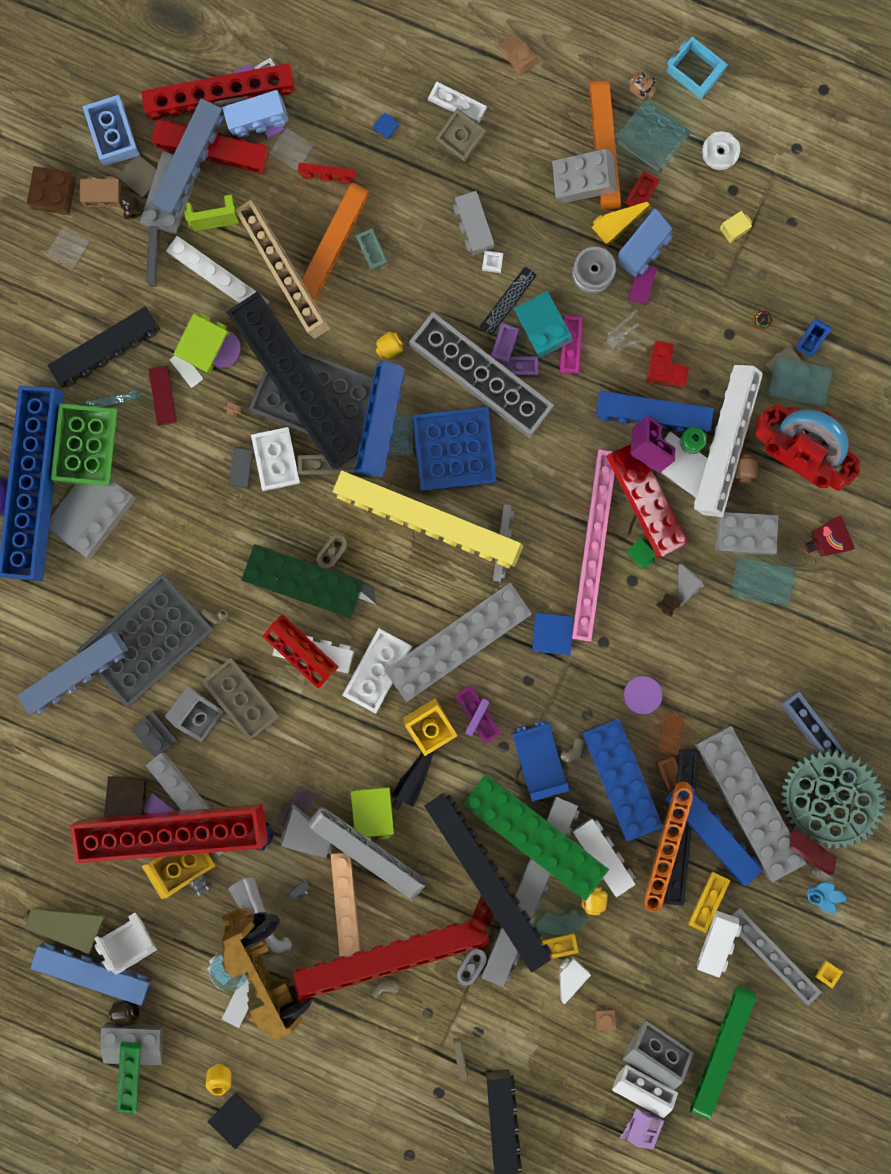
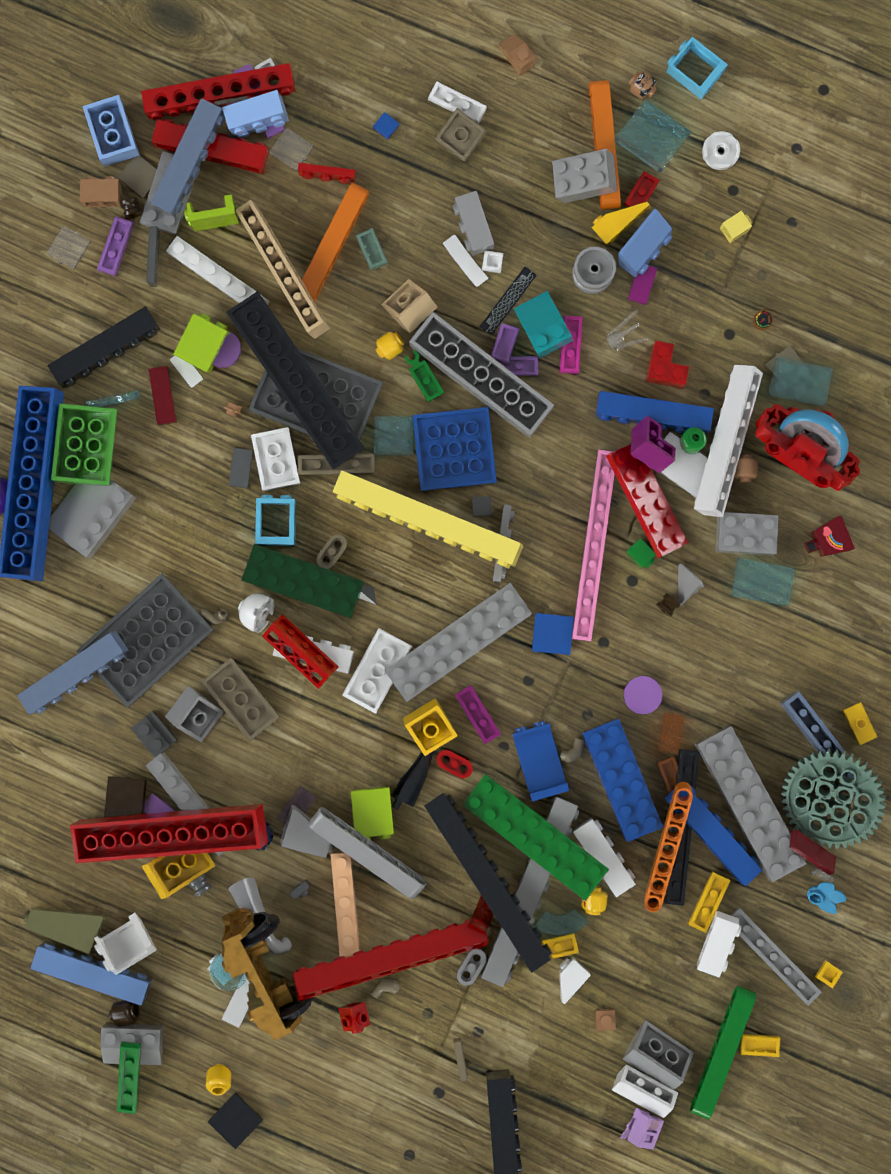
(51, 190): reddish brown brick -> none
(115, 246): none -> medium lavender tile
(255, 610): none -> white cylinder
(276, 541): none -> medium azure window
(354, 1017): none -> red brick
(379, 420): blue brick -> none
(409, 305): none -> tan slope
(424, 378): none -> green plate
(454, 764): none -> red plate
(465, 261): none -> white sticker
(477, 717): medium lavender tile -> none
(481, 506): none -> dark grey tile
(760, 1045): none -> yellow plate
(813, 337): blue slope -> none
(859, 723): none -> yellow plate

